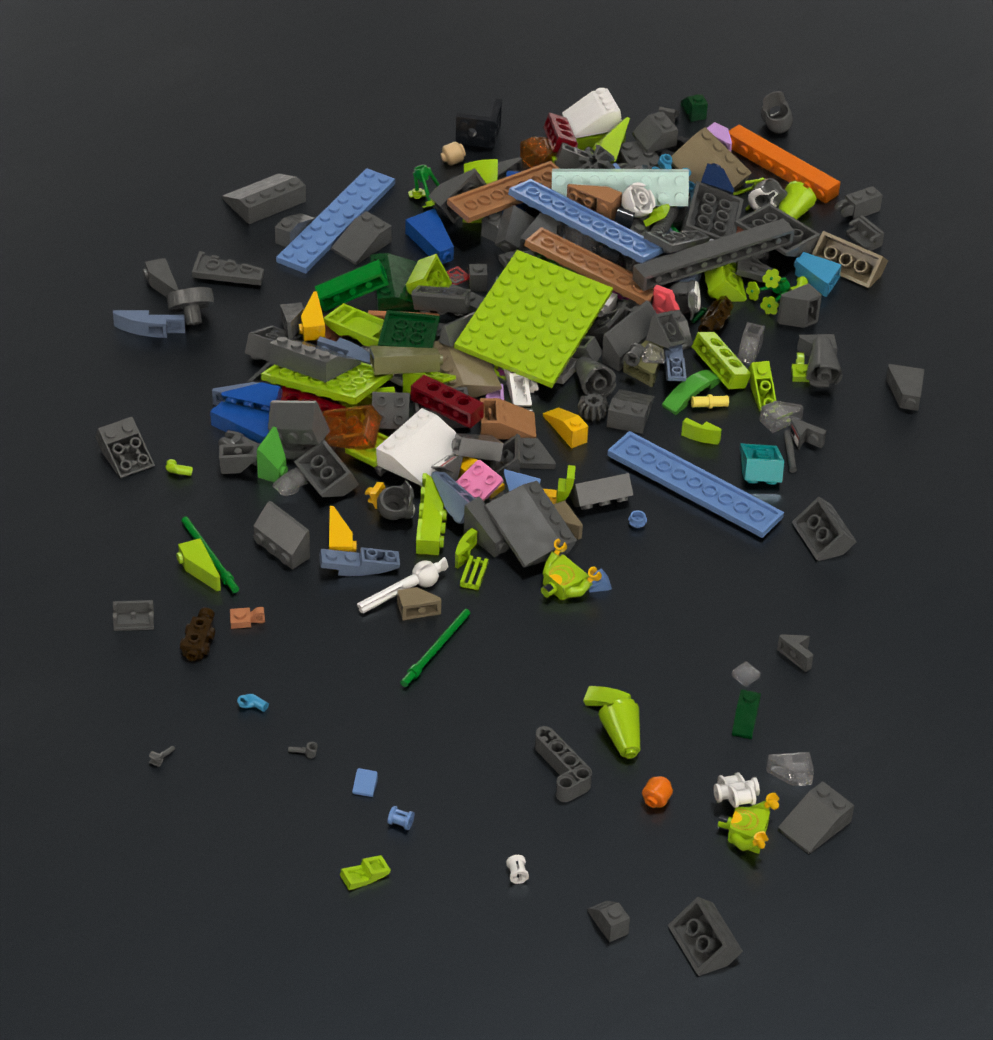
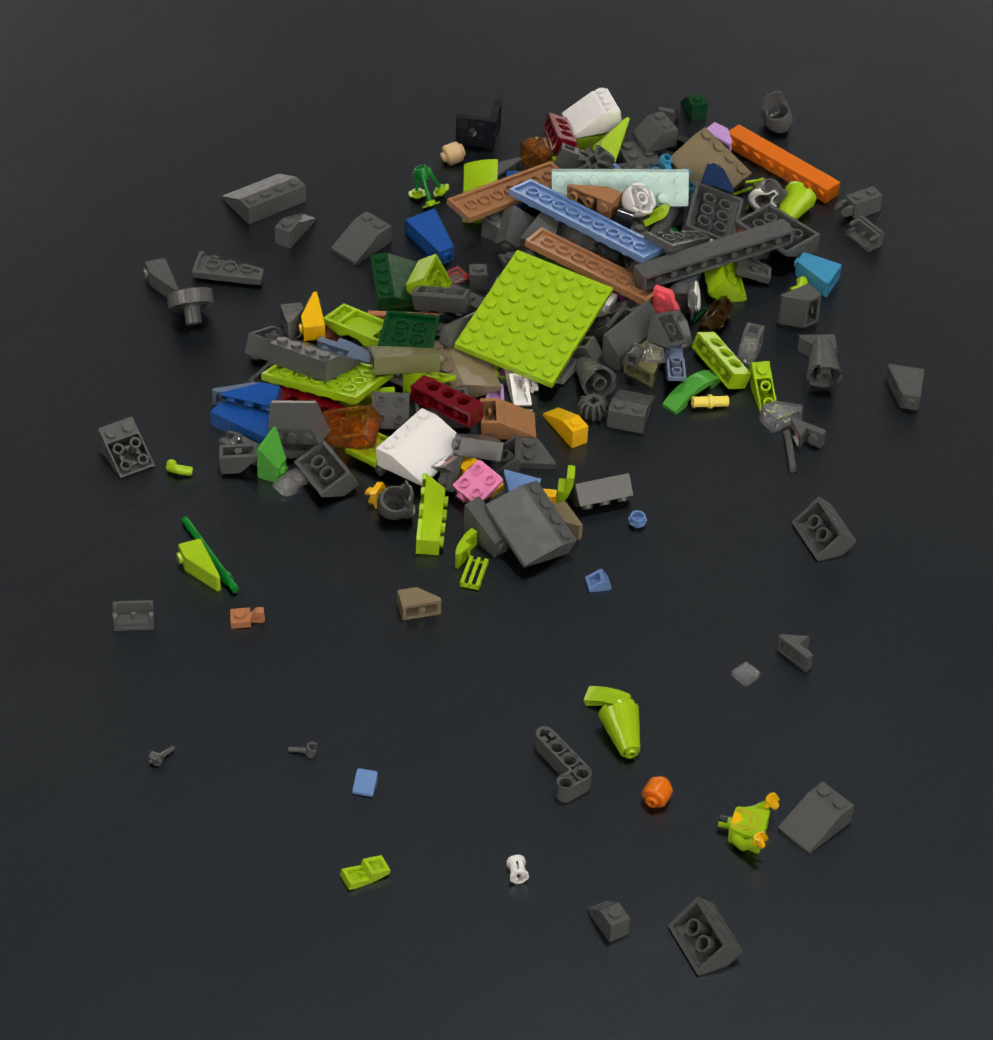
(143, 324): sand blue slope -> none
(198, 635): dark brown brick -> none
(252, 700): dark azure arm -> none
(282, 536): dark grey slope -> none
(334, 220): medium blue plate -> none
(340, 534): yellow slope -> none
(351, 285): green brick -> none
(366, 562): sand blue slope -> none
(400, 817): medium blue bush -> none
(416, 669): green bar -> none
(423, 574): white piece -> none
(452, 495): sand blue slope -> none
(453, 187): dark grey slope -> none
(564, 577): lime torso -> none
(695, 484): medium blue plate -> none
(703, 433): lime slope -> none
(736, 790): white axle -> none
(746, 714): dark green slope -> none
(761, 463): teal slope -> none
(774, 282): lime plant -> none
(791, 768): clear slope -> none
(799, 369): lime plate -> none
(857, 262): dark tan slope -> none

